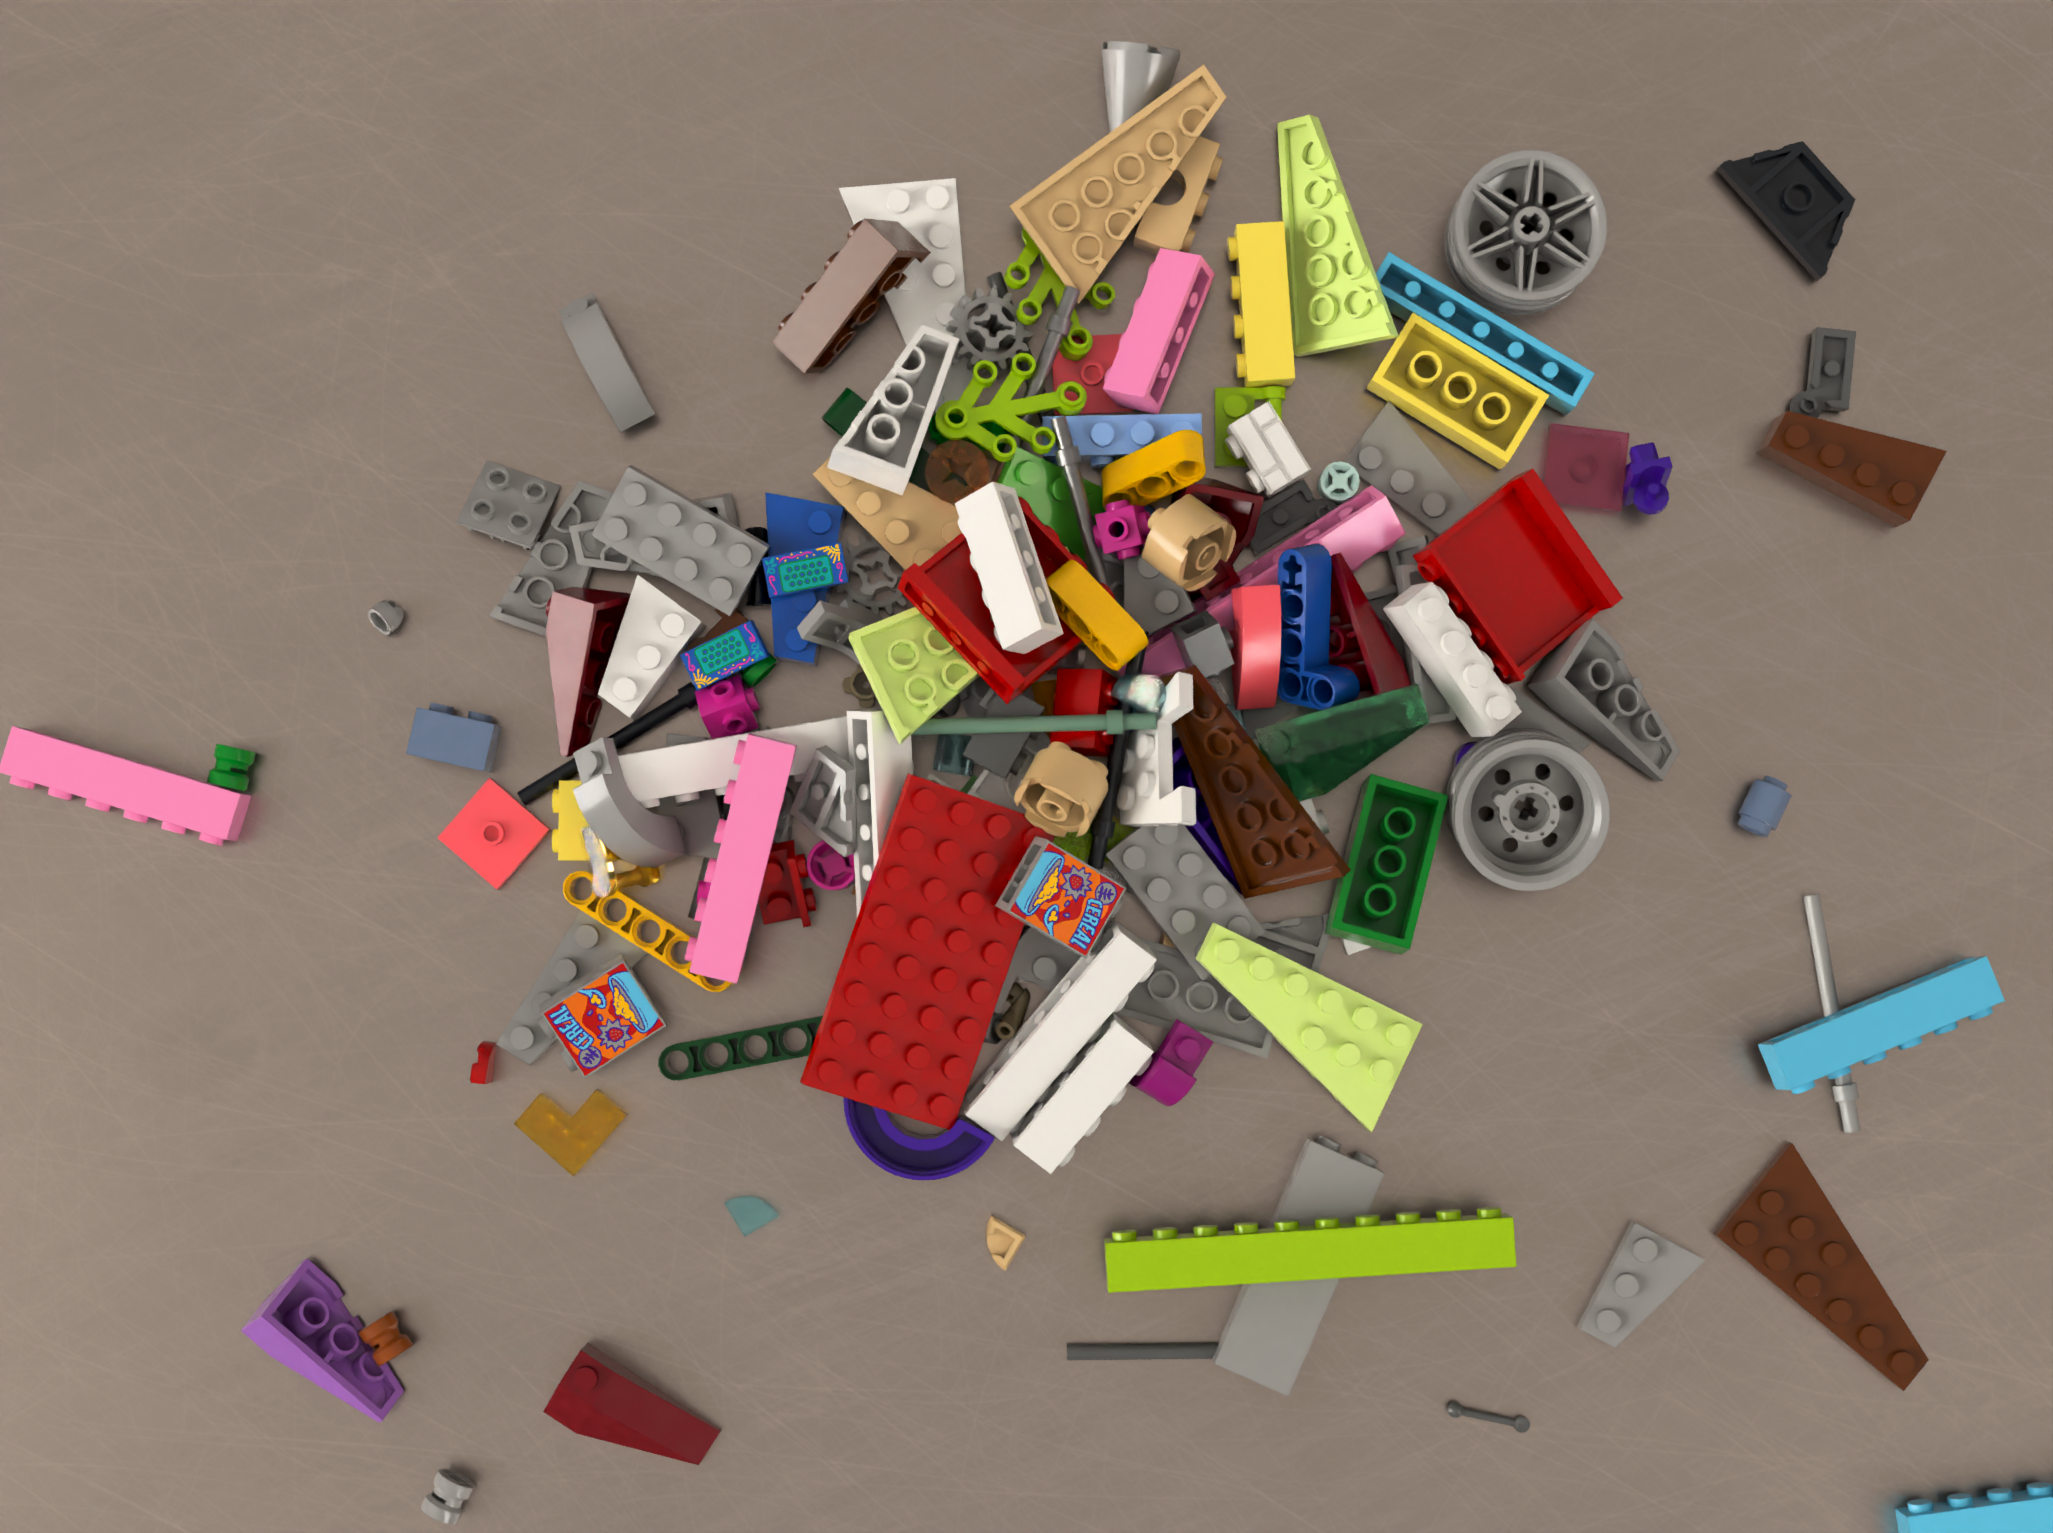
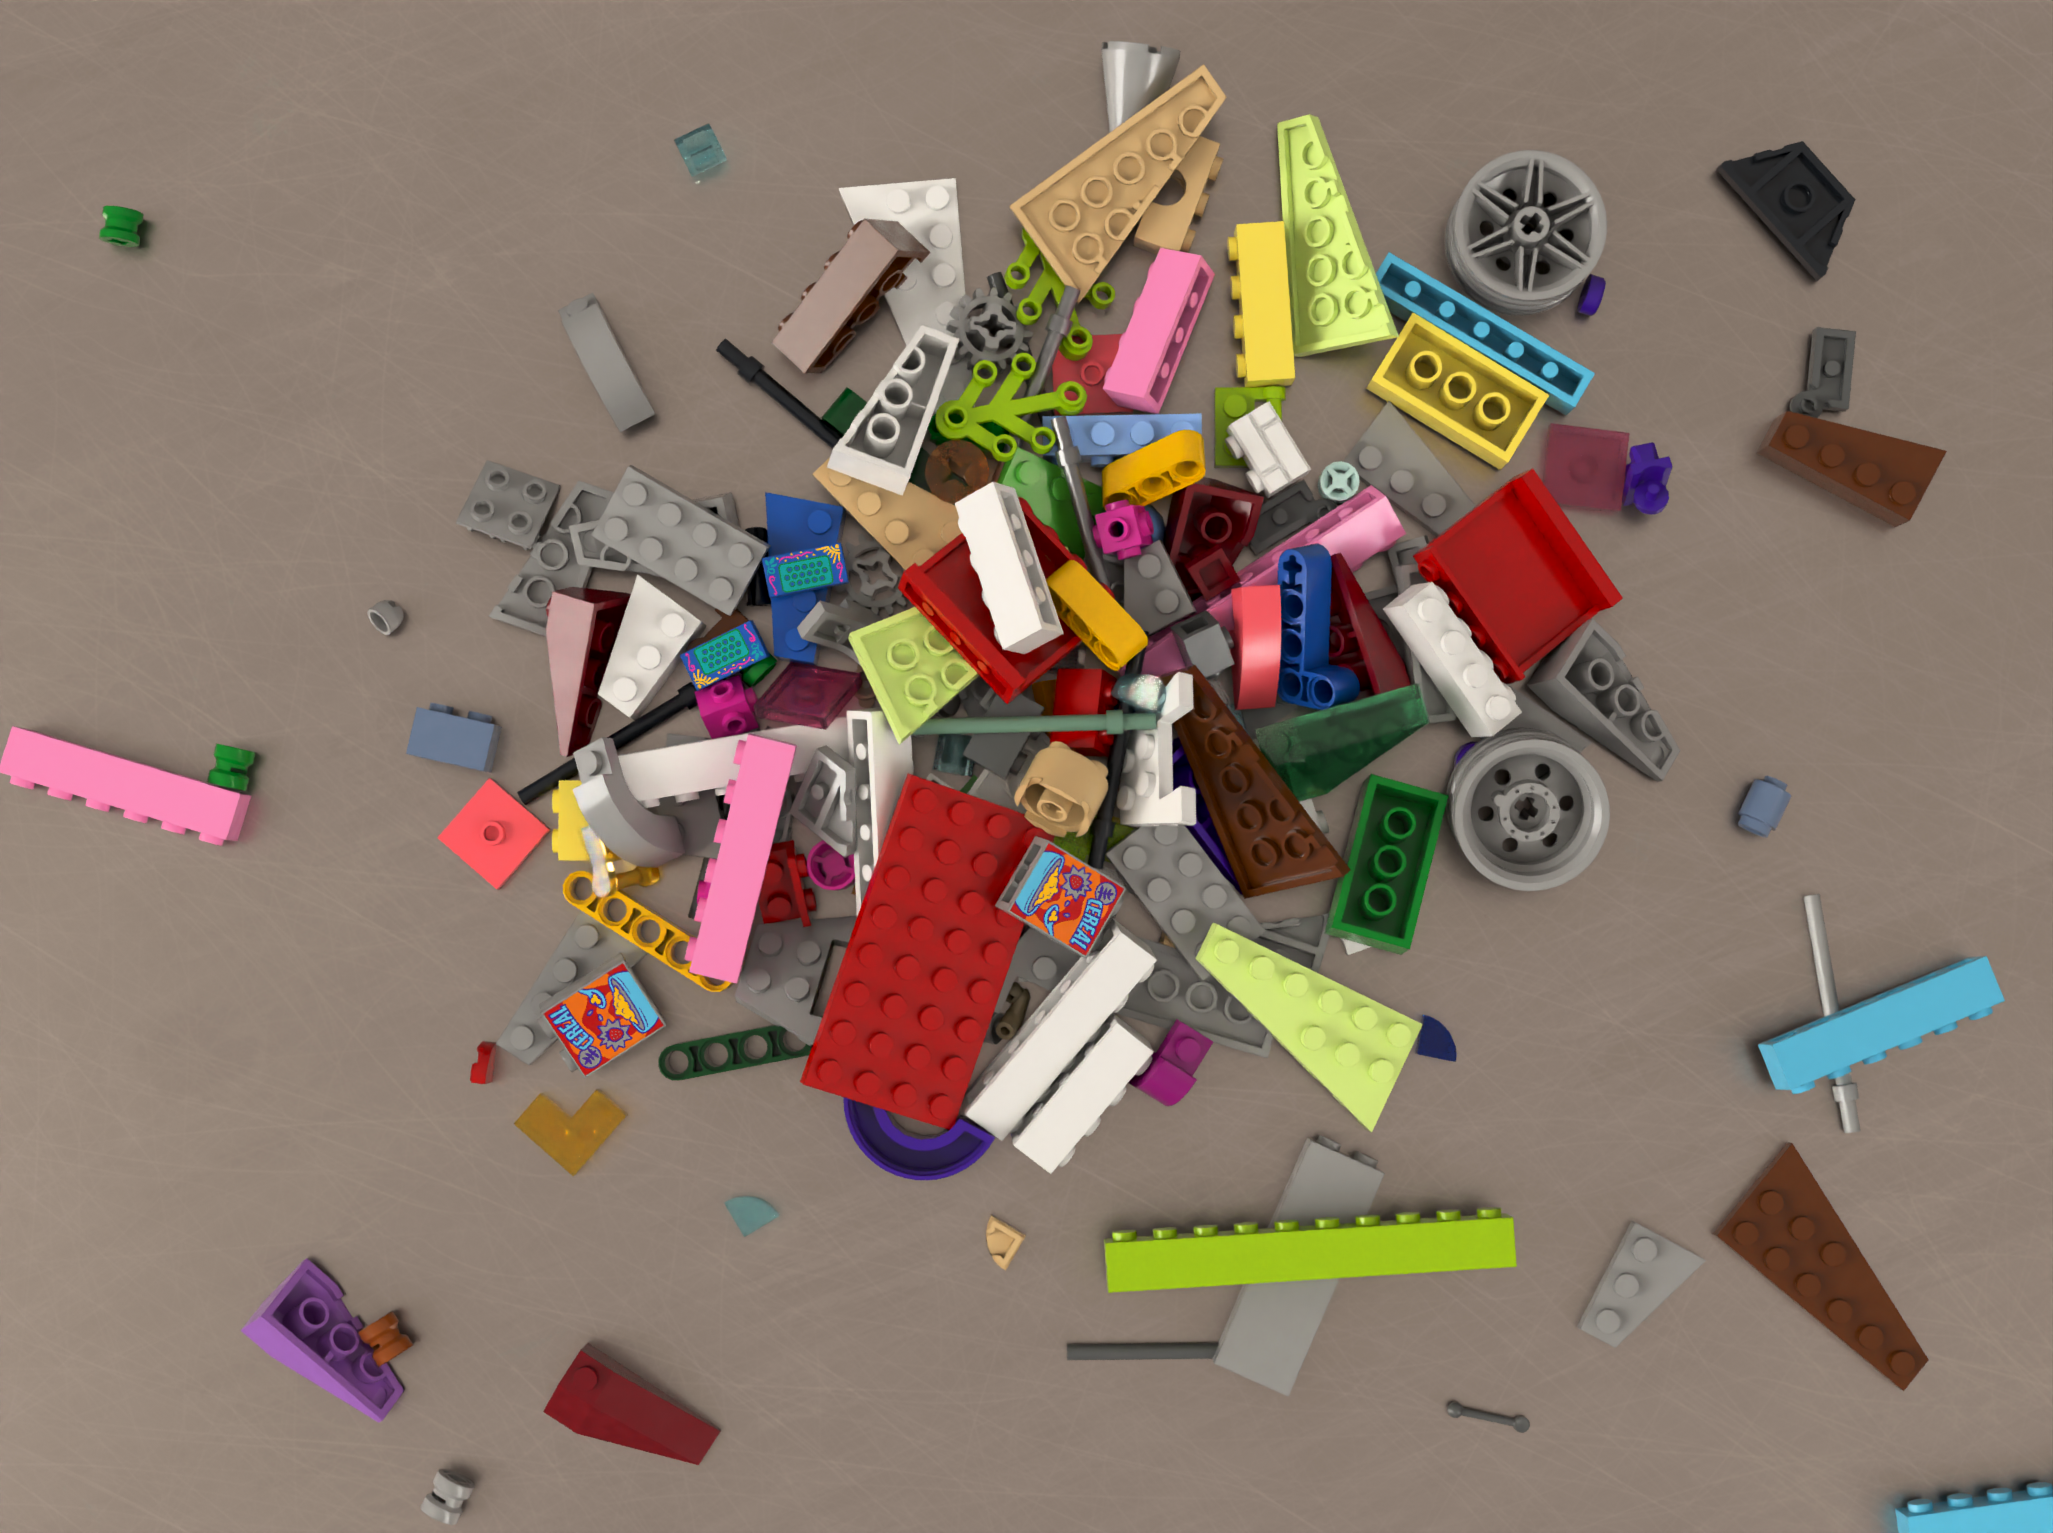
(121, 226): none -> green wheel
(700, 149): none -> clear light blue brick
(752, 371): none -> black bar
(788, 970): none -> light grey wing
(808, 695): none -> clear pink plate
(1188, 542): tan brick -> none
(1435, 1040): none -> clear blue tile
(1591, 295): none -> dark purple tile

